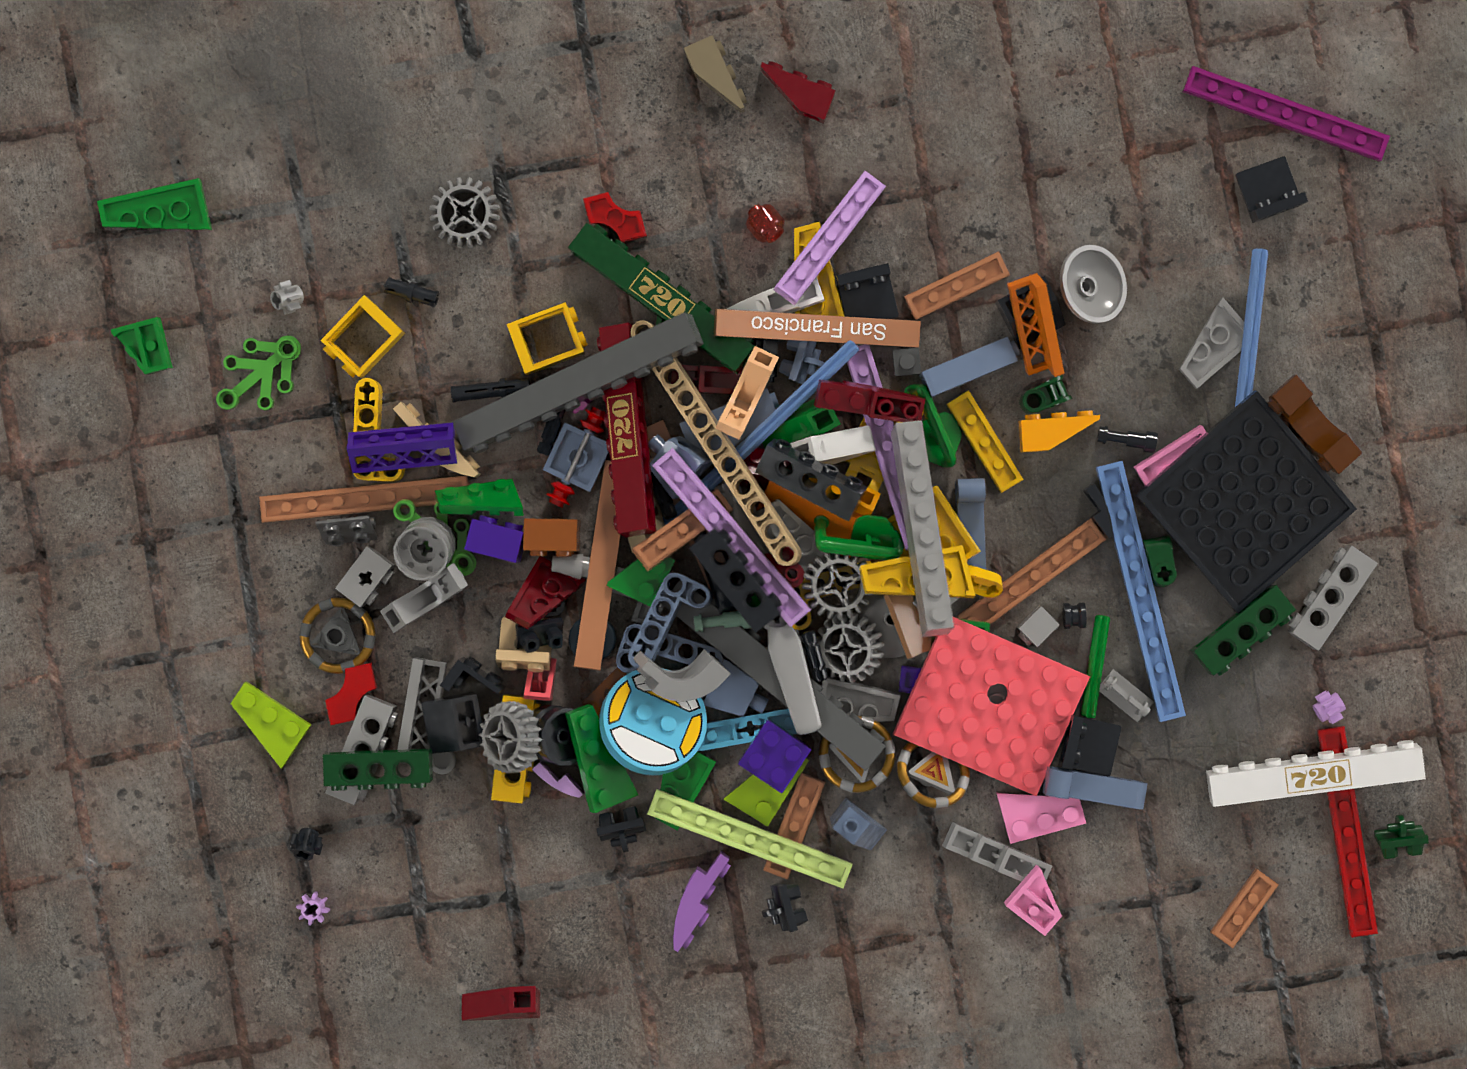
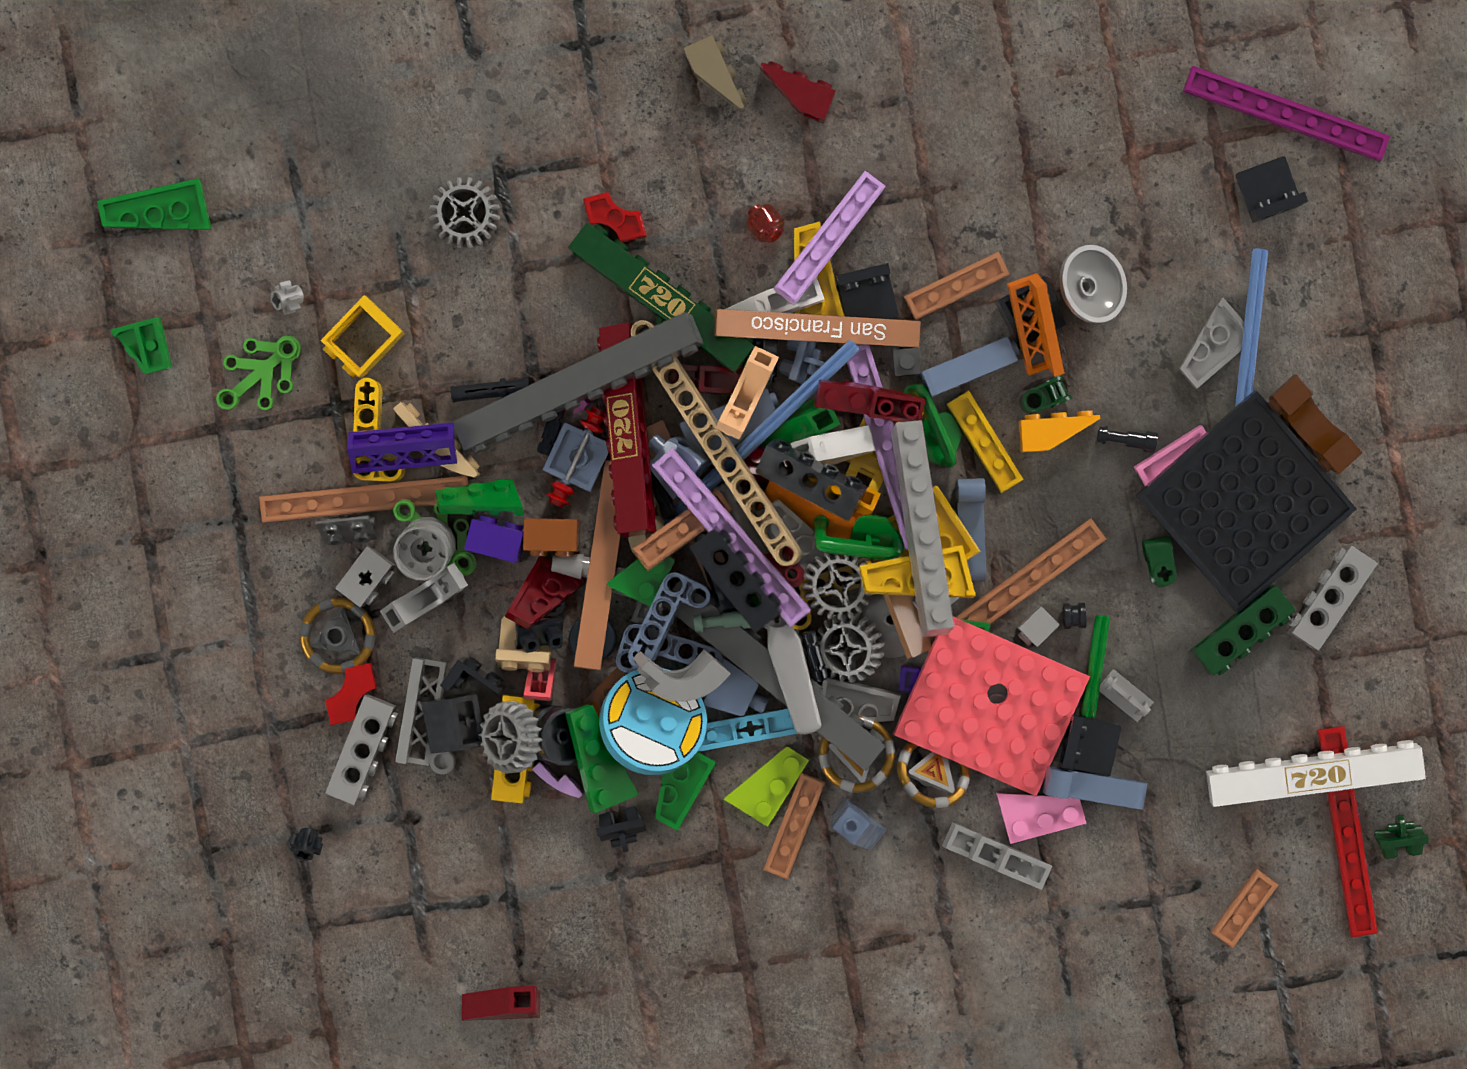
(270, 722): lime wing -> none
(309, 902): lavender gear -> none
(411, 292): black pin -> none
(419, 760): dark green brick -> none
(522, 348): yellow window -> none
(691, 908): medium lavender slope -> none
(749, 838): yellowish green tile -> none
(774, 755): dark purple brick -> none
(781, 909): black hips -> none
(985, 582): yellow beam -> none
(1035, 902): bright pink wing -> none
(1102, 517): black slope -> none
(1141, 592): medium blue plate -> none
(1329, 707): lavender gear -> none

